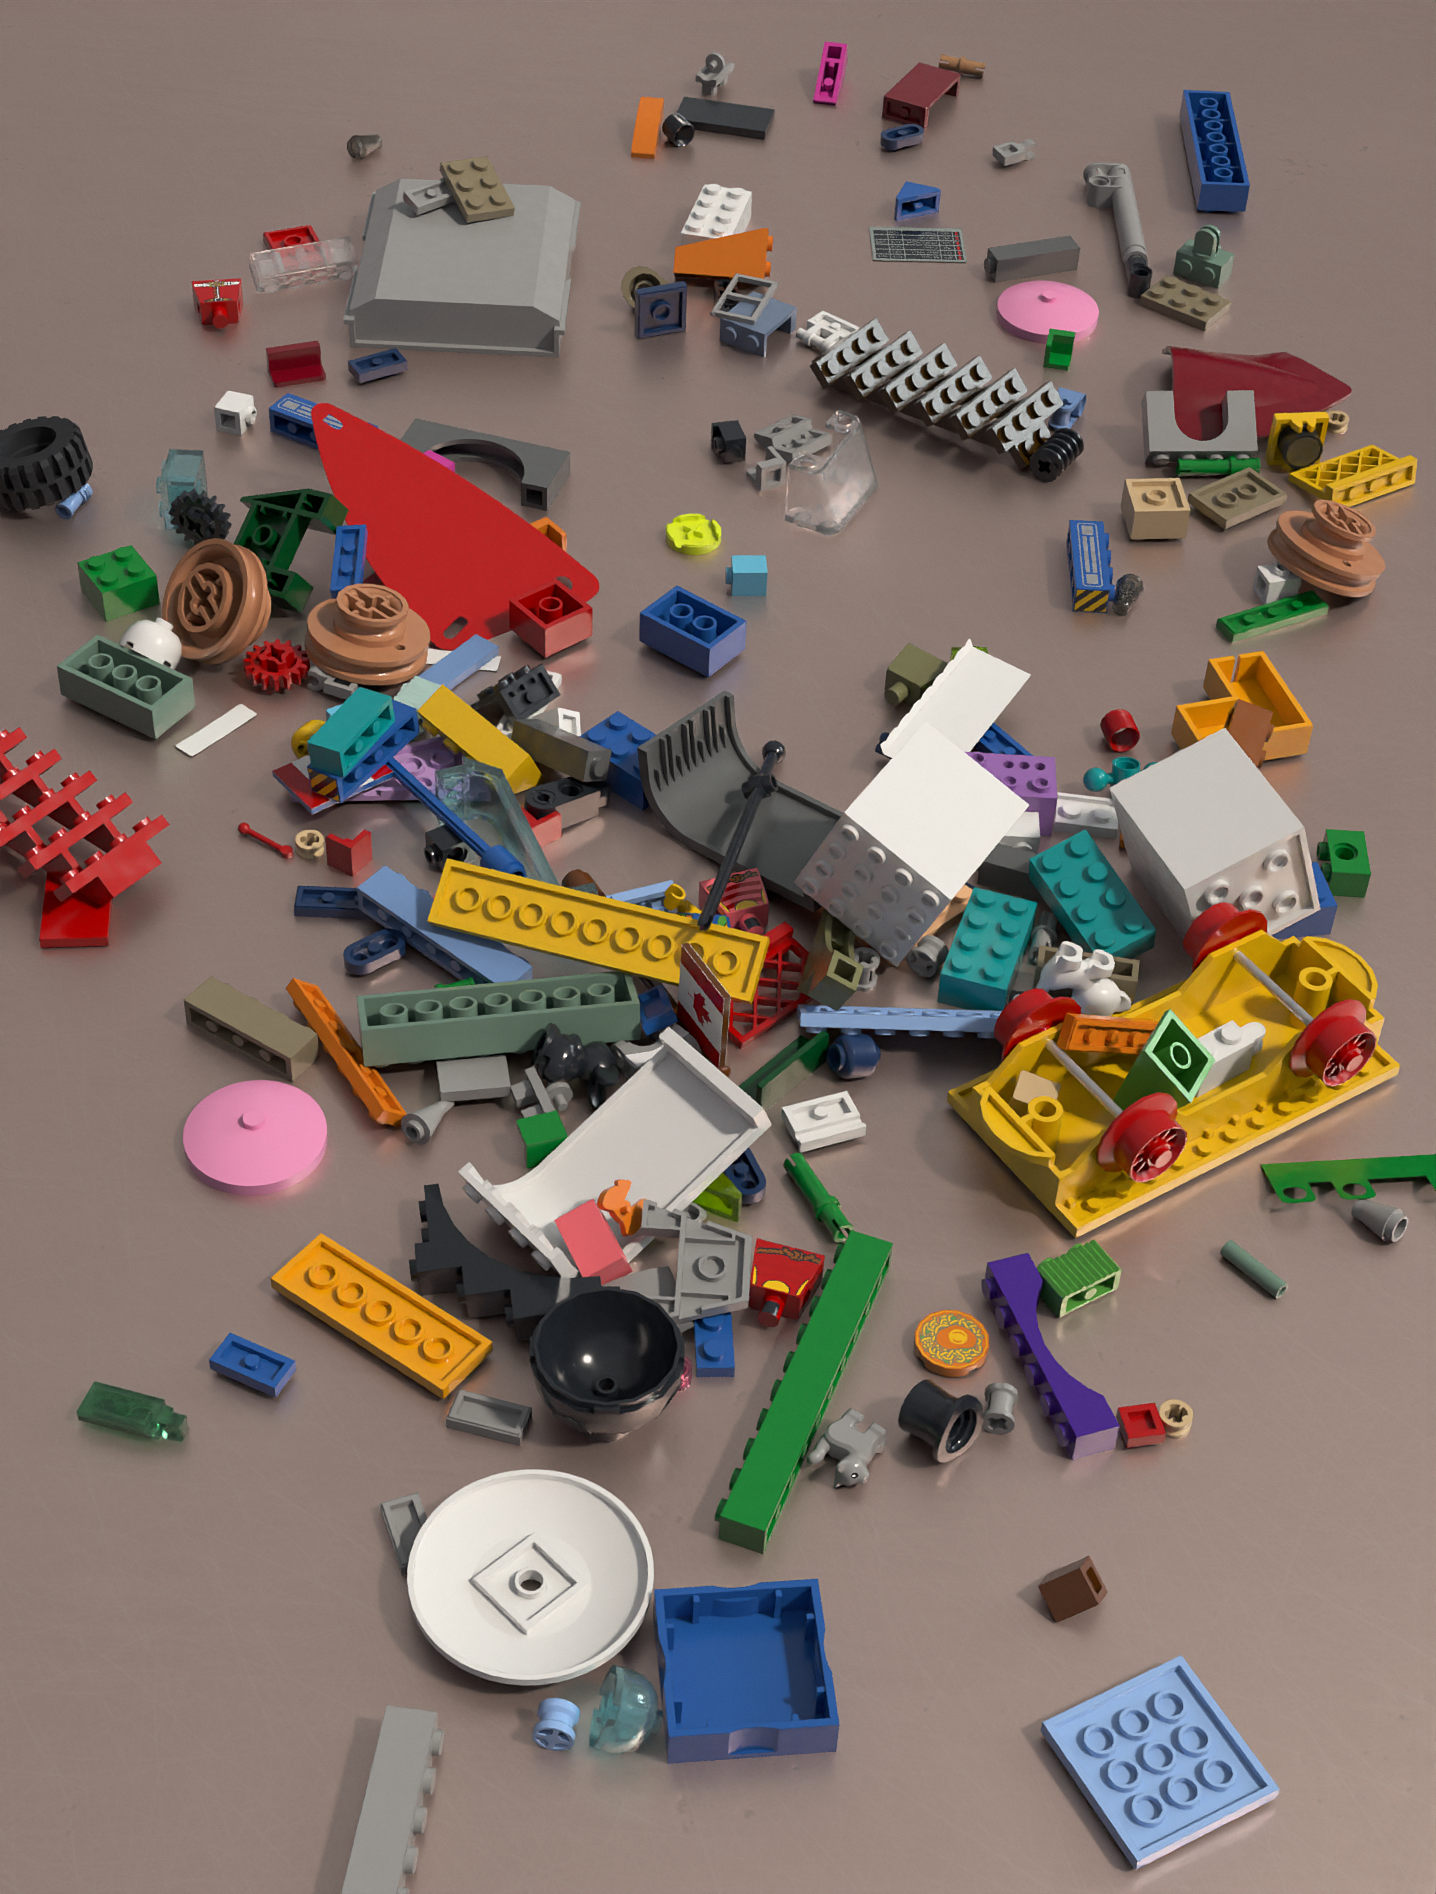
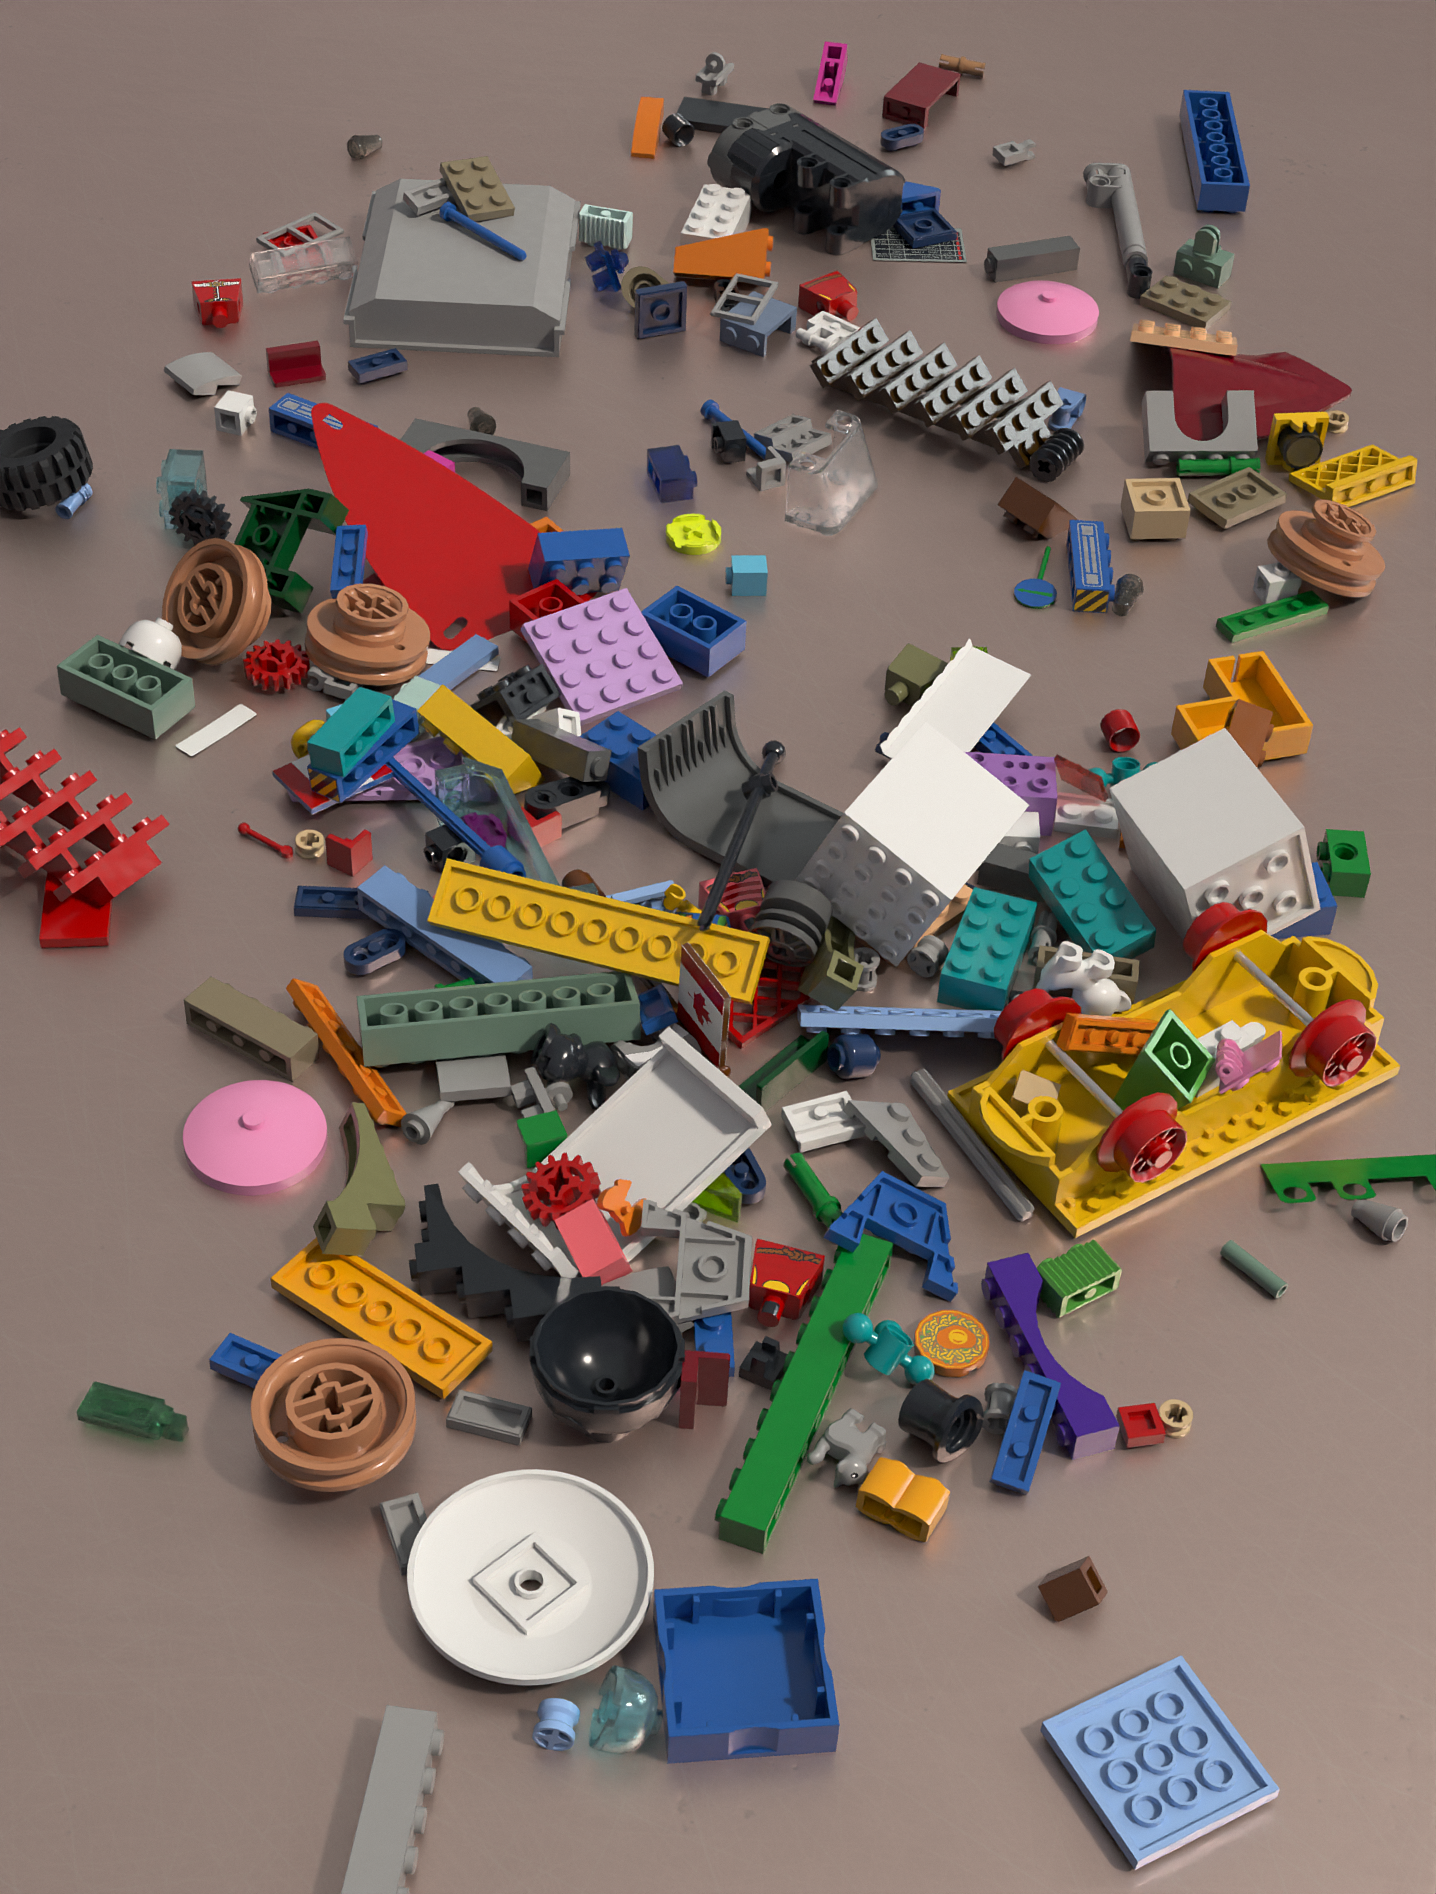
(118, 583): green brick -> none
(202, 373): none -> light grey slope
(290, 228): none -> light grey window
(340, 1408): none -> nougat wheel
(369, 1193): none -> olive arch
(449, 212): none -> blue bar
(481, 421): none -> clear smoke cone
(487, 828): none -> magenta tile
(559, 1188): none -> red gear
(580, 559): none -> blue brick
(602, 656): none -> lavender plate
(605, 225): none -> light aqua brick
(609, 263): none -> clear blue hips
(670, 473): none -> clear blue brick
(702, 1383): none -> dark red panel
(711, 410): none -> blue bar
(763, 1363): none -> black tile
(794, 921): none -> dark grey wheel
(802, 165): none -> black piece
(829, 294): none -> red torso
(887, 1347): none -> teal piece
(901, 1135): none -> light grey wing
(902, 1499): none -> light orange brick
(906, 1219): none -> blue wing
(924, 228): none -> dark blue tile
(972, 1145): none -> light grey axle
(1025, 1432): none -> blue plate
(1035, 510): none -> reddish brown slope
(1036, 592): none -> blue piece
(1059, 349): green panel -> none
(1081, 778): none -> clear red piece
(1195, 339): none -> light nougat plate
(1237, 1066): none -> bright pink hinge

